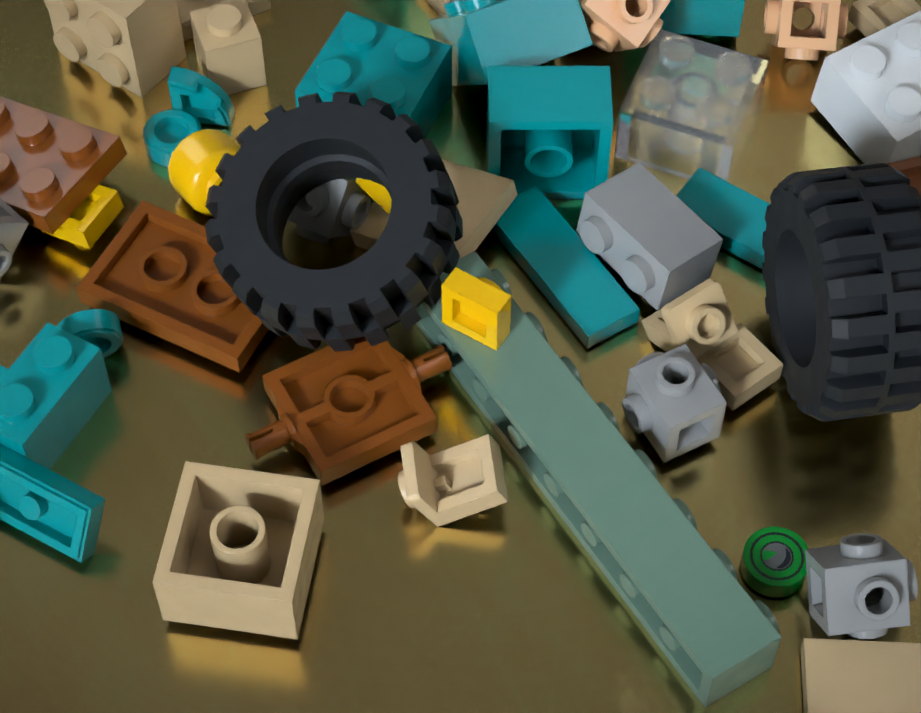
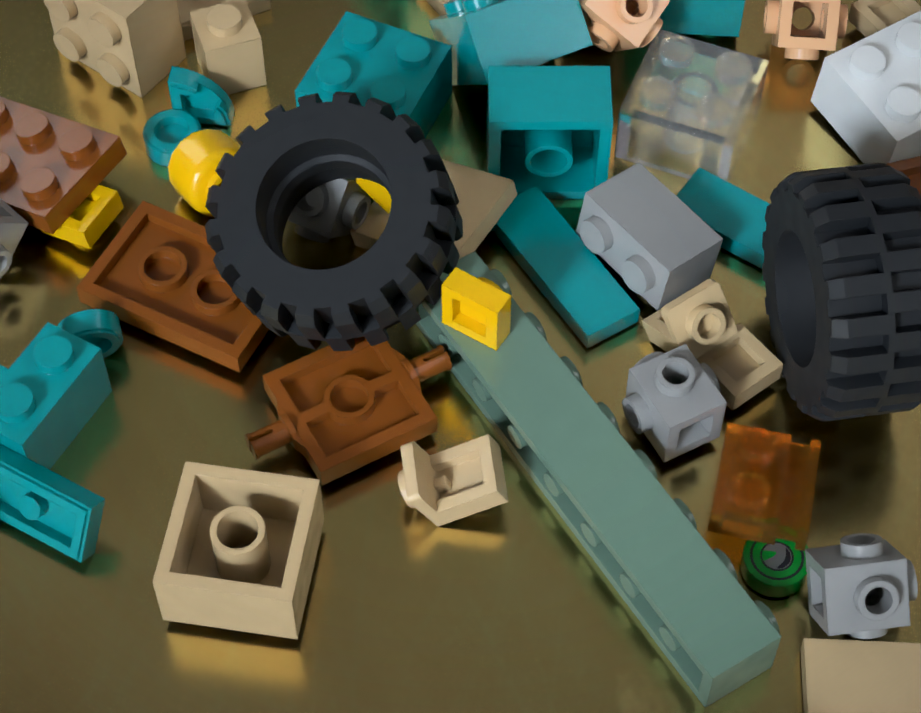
(764, 486): none -> clear orange plate

